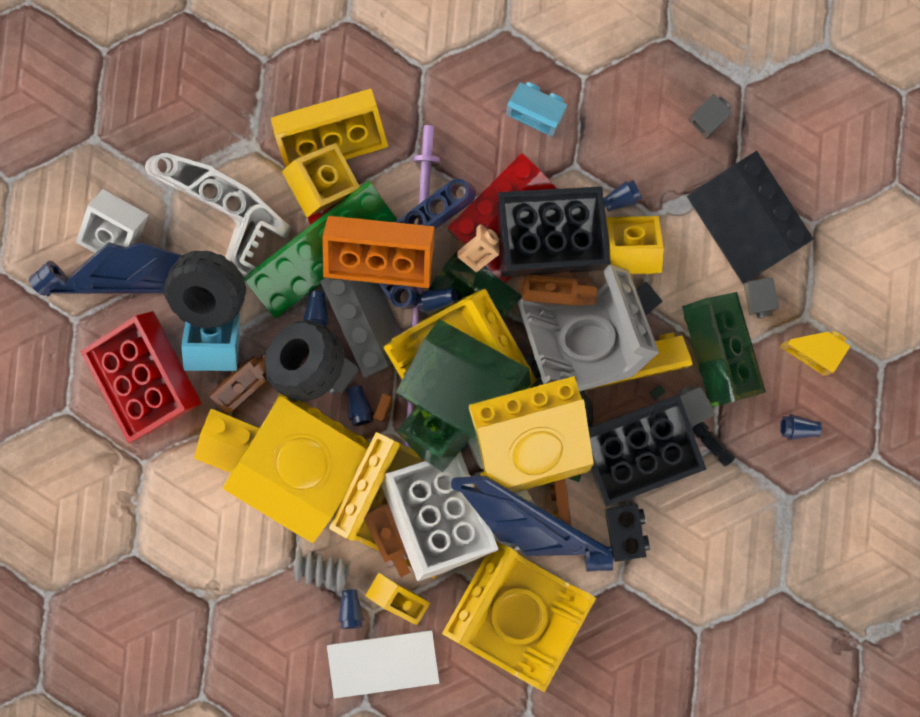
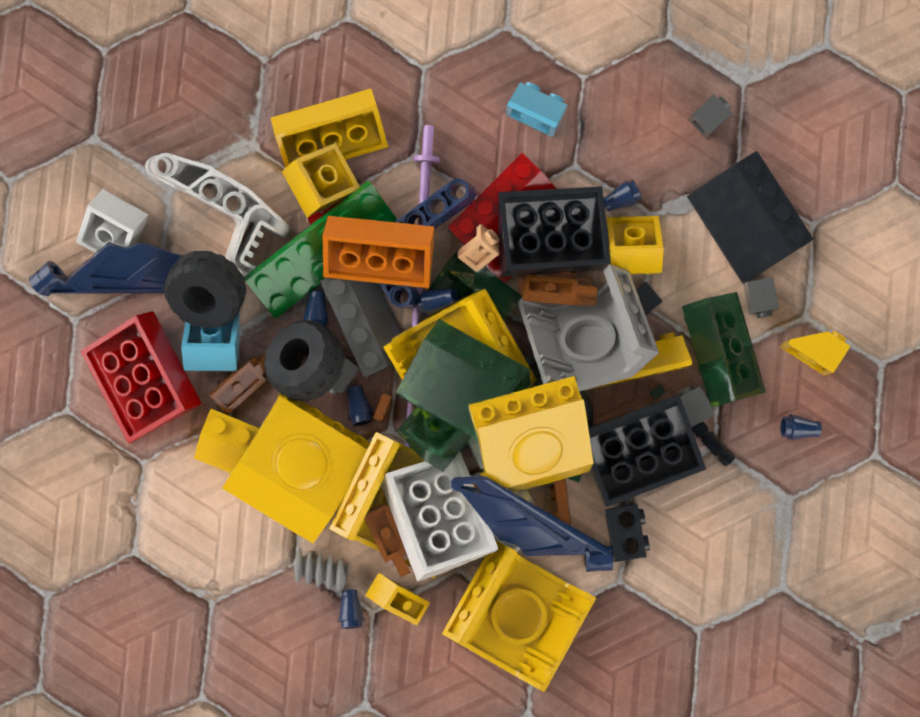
(383, 664): white tile -> none

